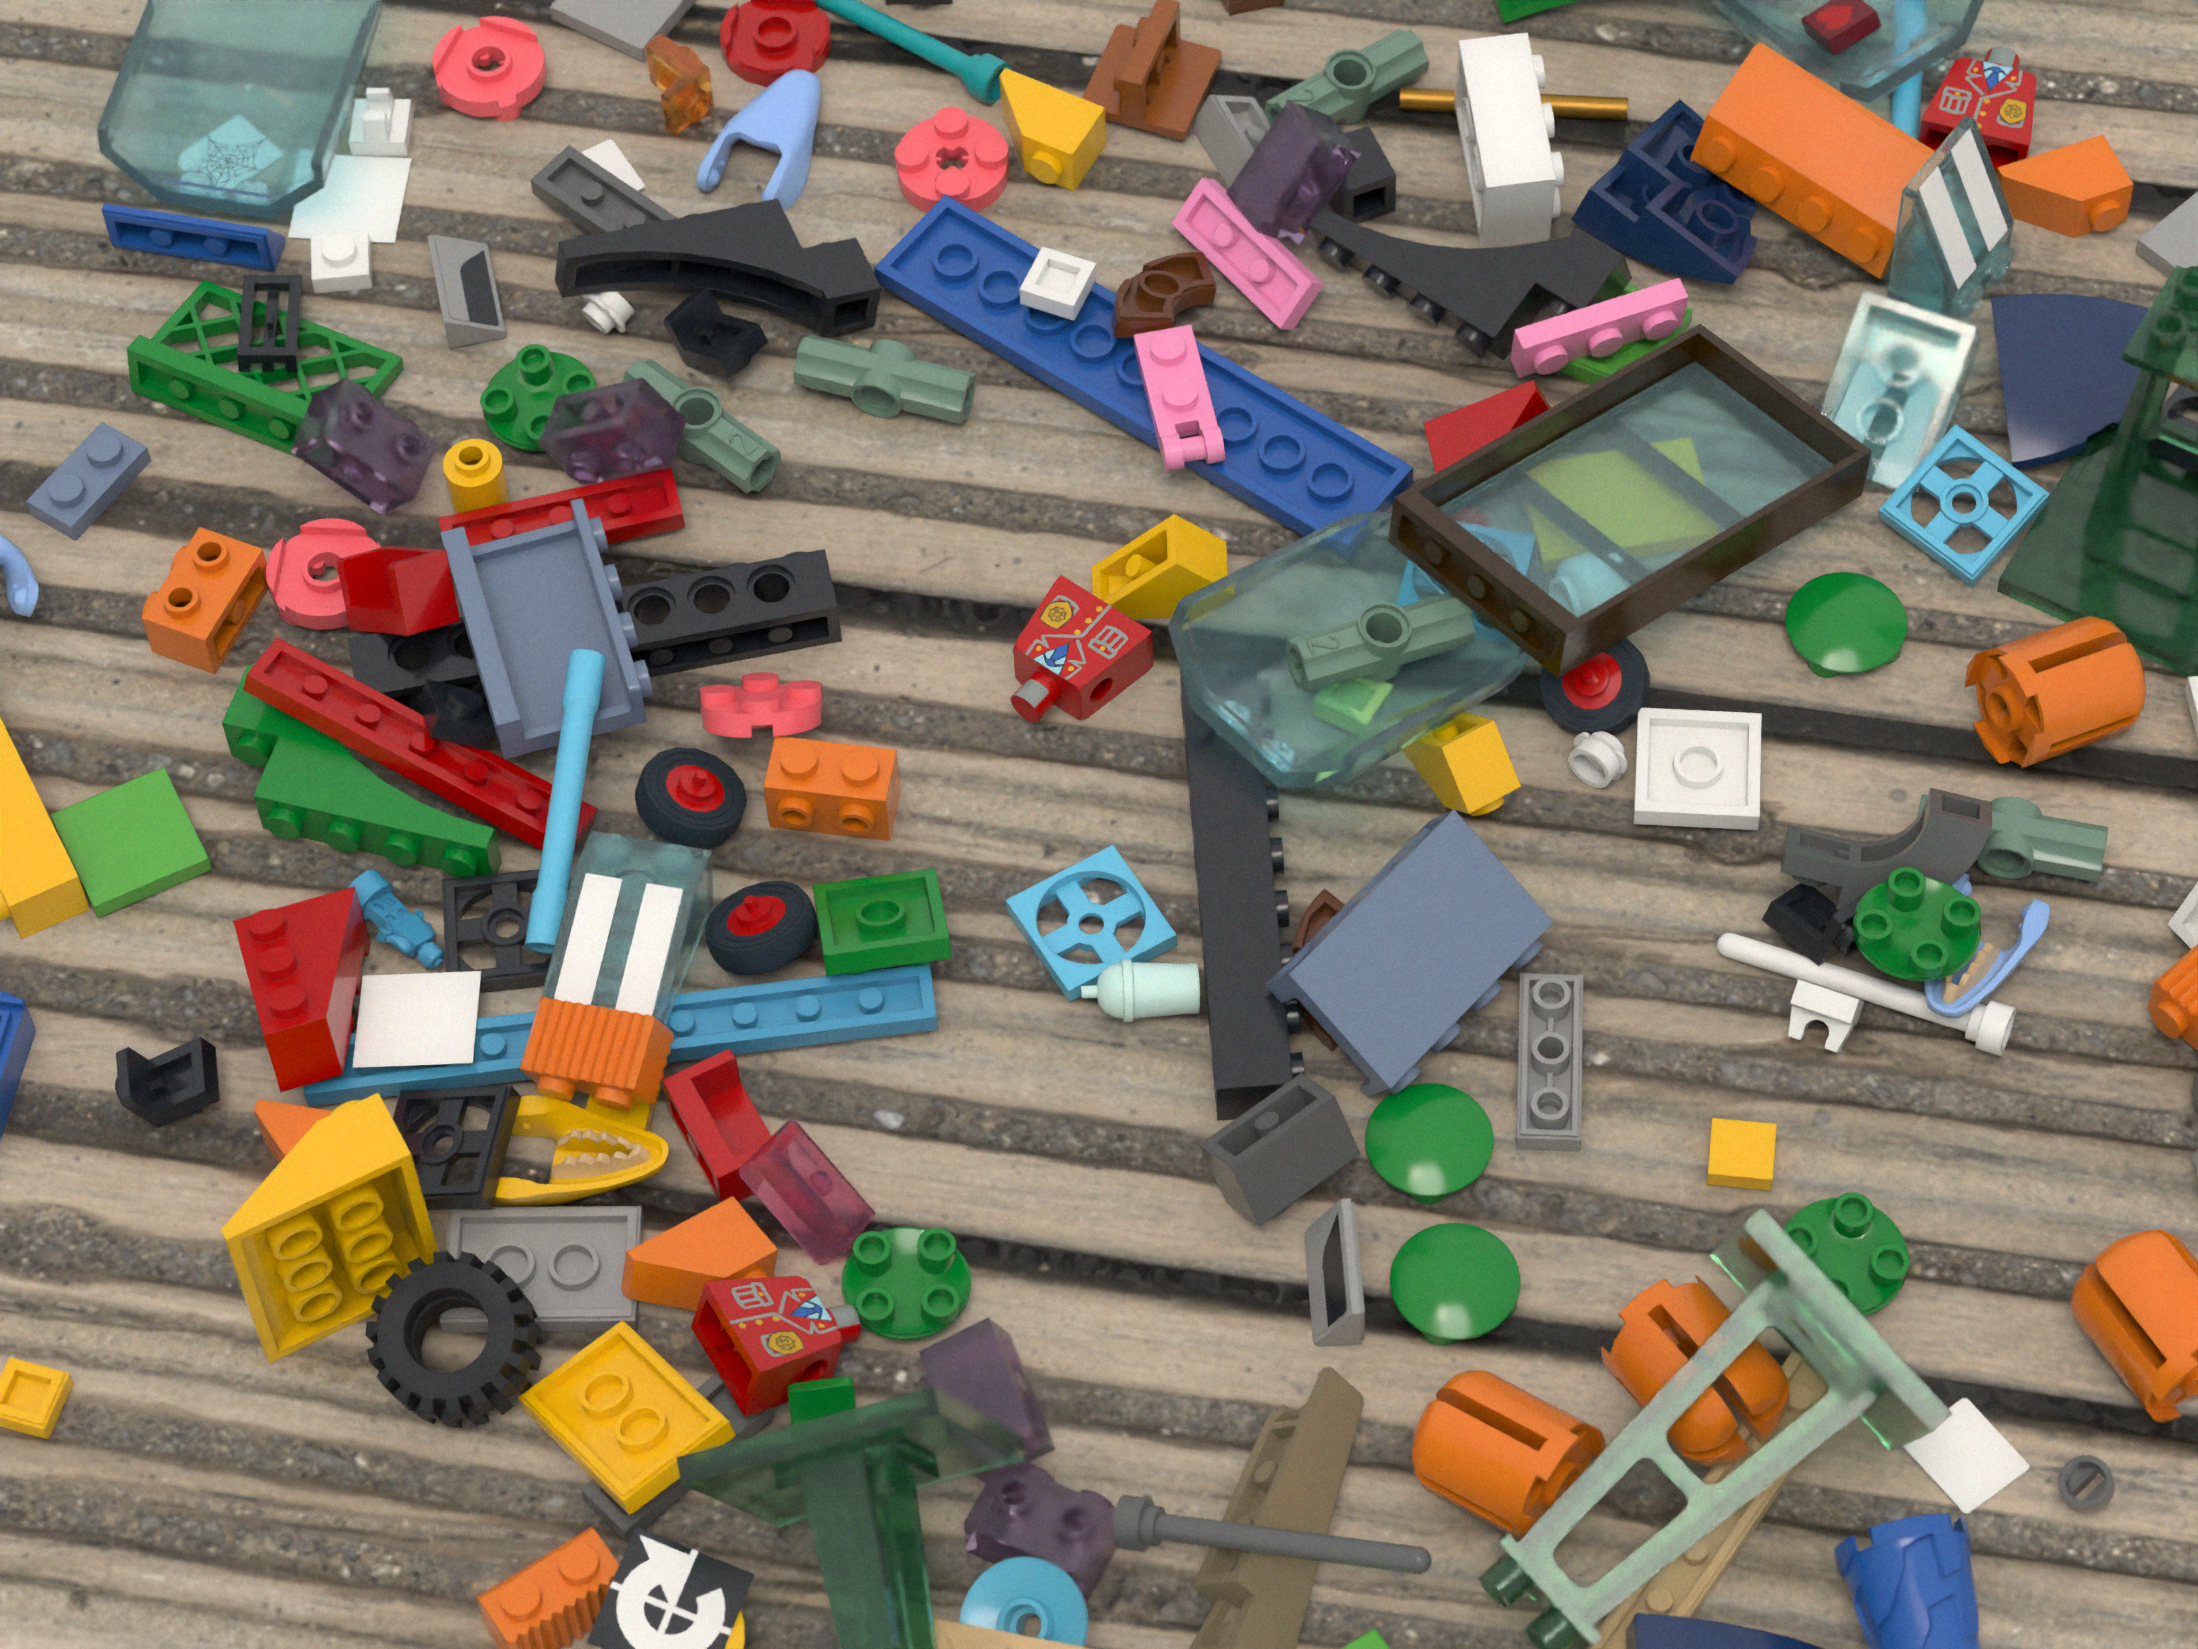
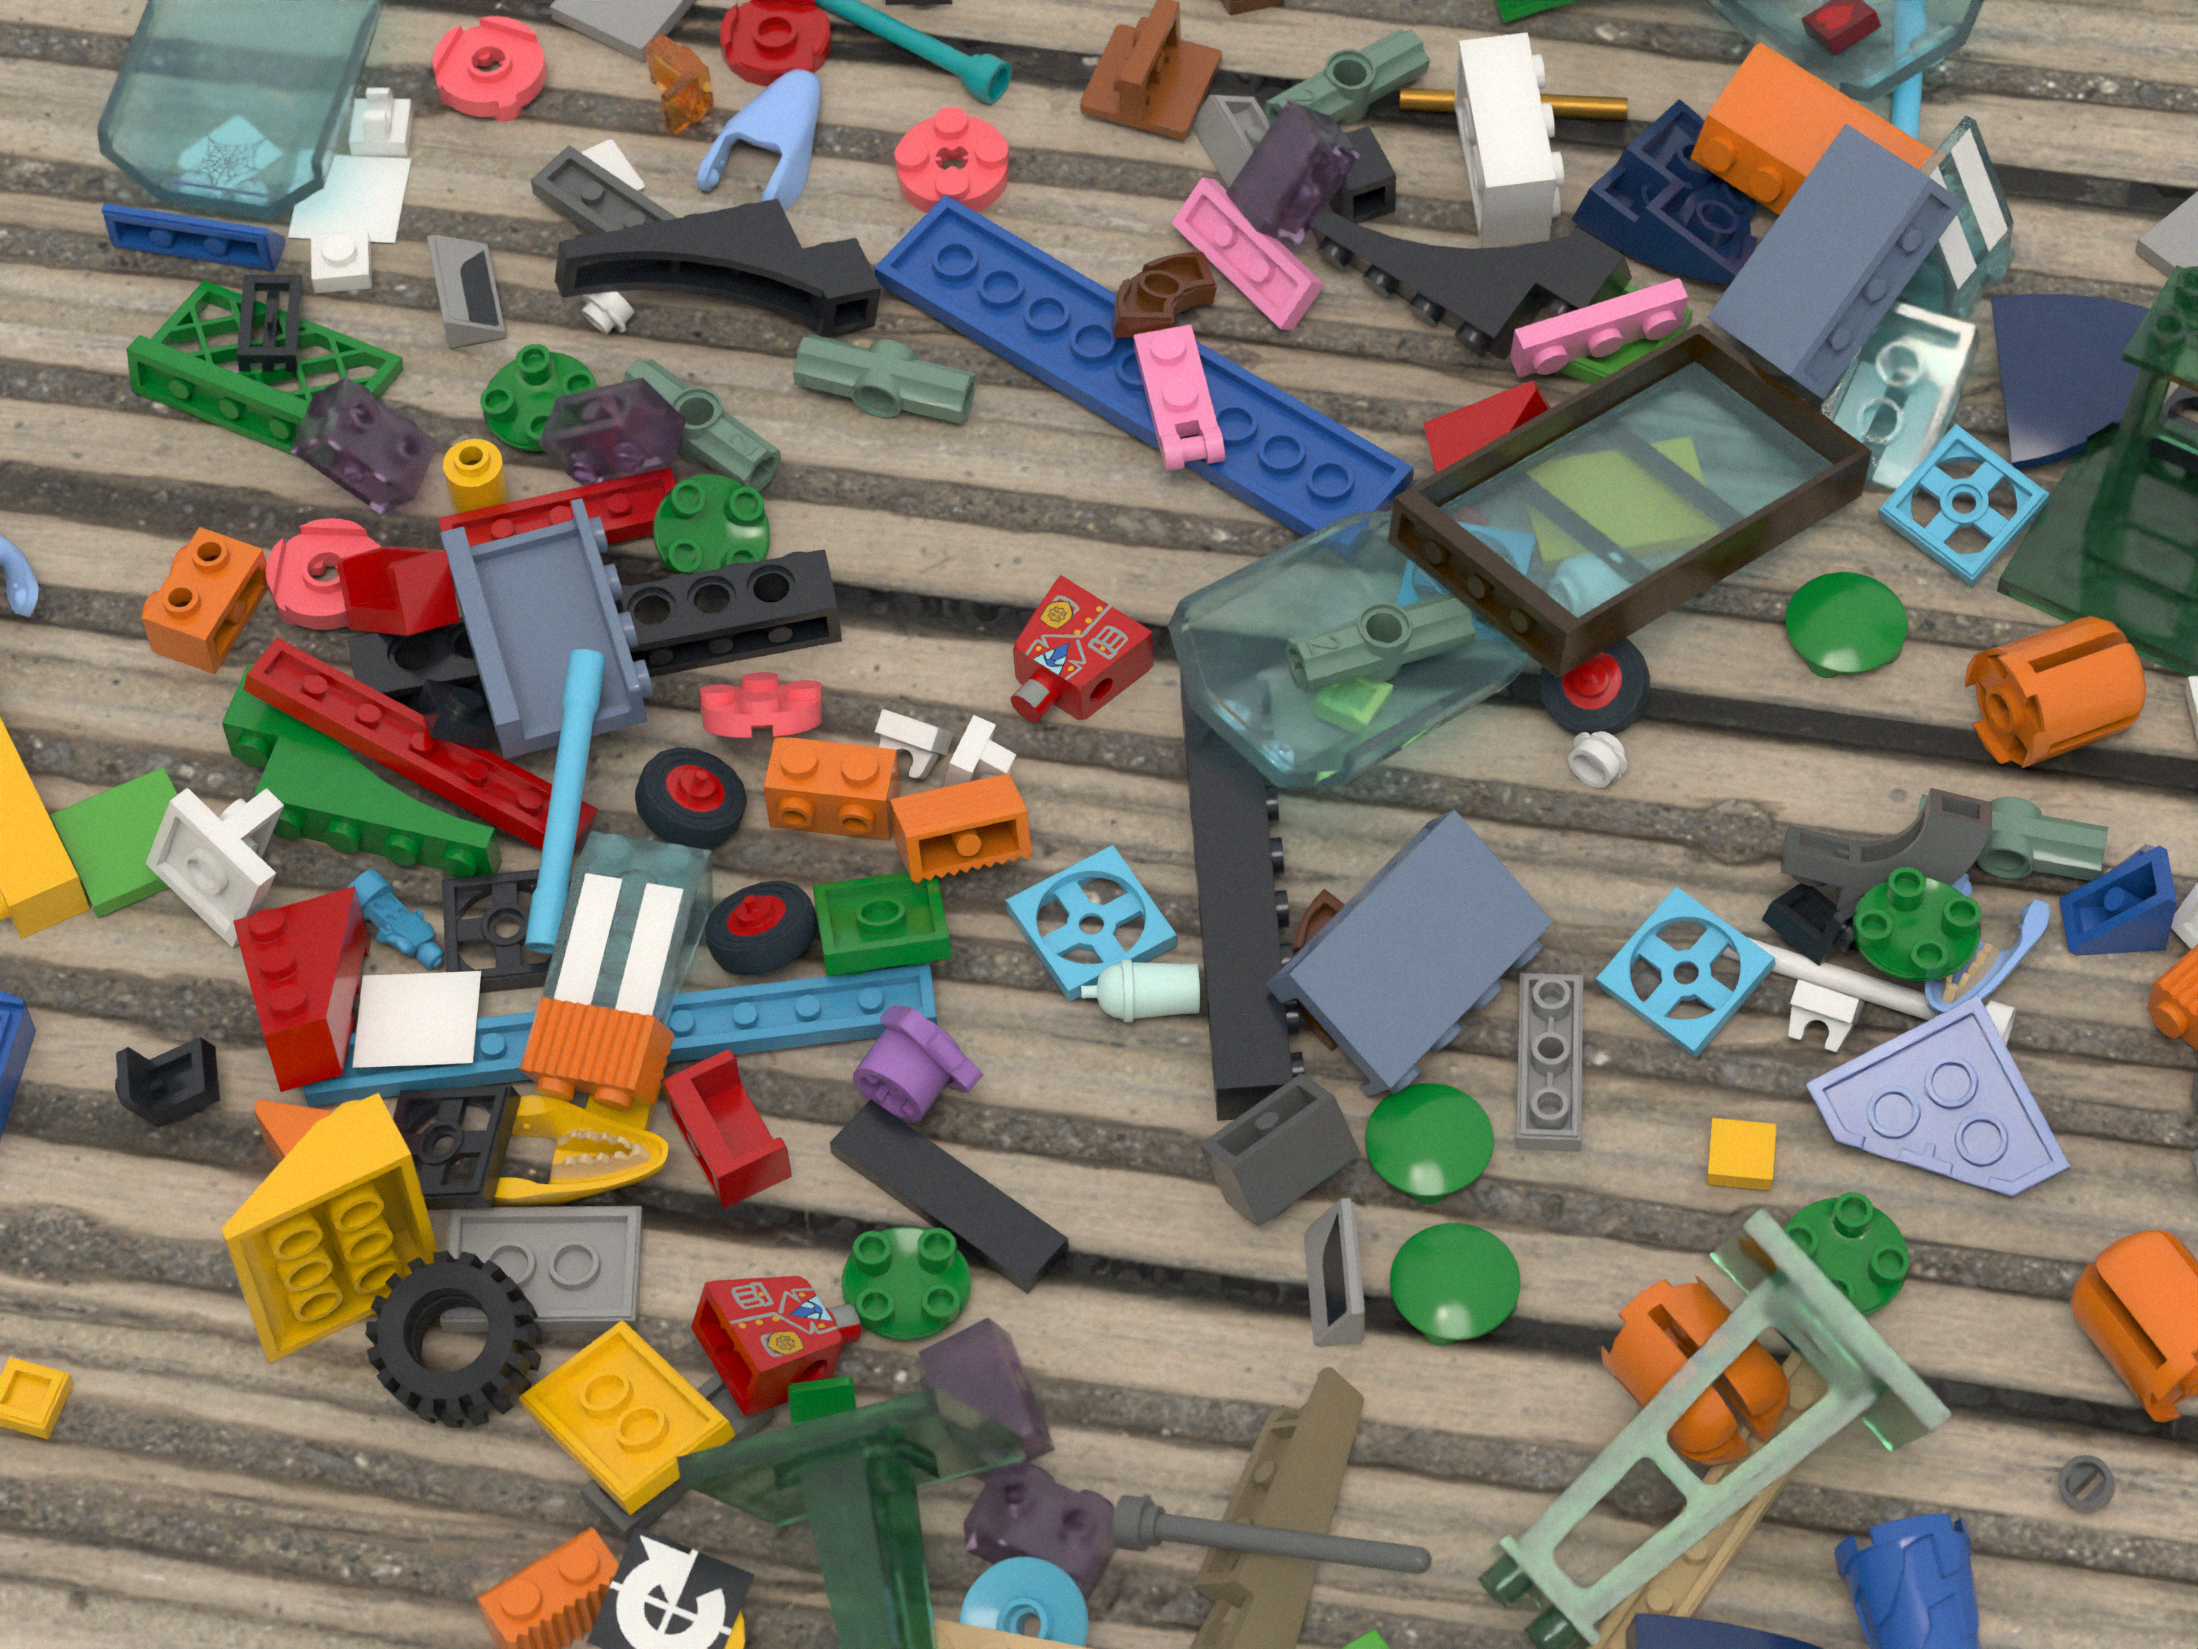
(88, 481): sand blue plate -> none
(217, 859): none -> white bracket
(705, 1248): orange slope -> none
(710, 338): black bracket -> none
(710, 525): none -> green dish
(807, 1193): clear pink slope -> none
(912, 1065): none -> medium lavender piece
(919, 738): none -> white tile
(949, 1196): none -> black tile
(960, 827): none -> orange brick
(978, 755): none -> white tile
(1052, 129): yellow slope -> none
(1058, 283): white plate -> none
(1160, 569): yellow slope -> none
(1465, 764): yellow slope -> none
(1499, 1450): orange cylinder -> none
(1696, 1033): none -> medium azure piece
(1698, 768): white plate -> none
(1835, 260): none -> sand blue panel
(1945, 1105): none -> plate
(1968, 1457): white sticker -> none
(1992, 95): red torso -> none
(2069, 188): orange slope -> none
(2124, 908): none -> blue slope

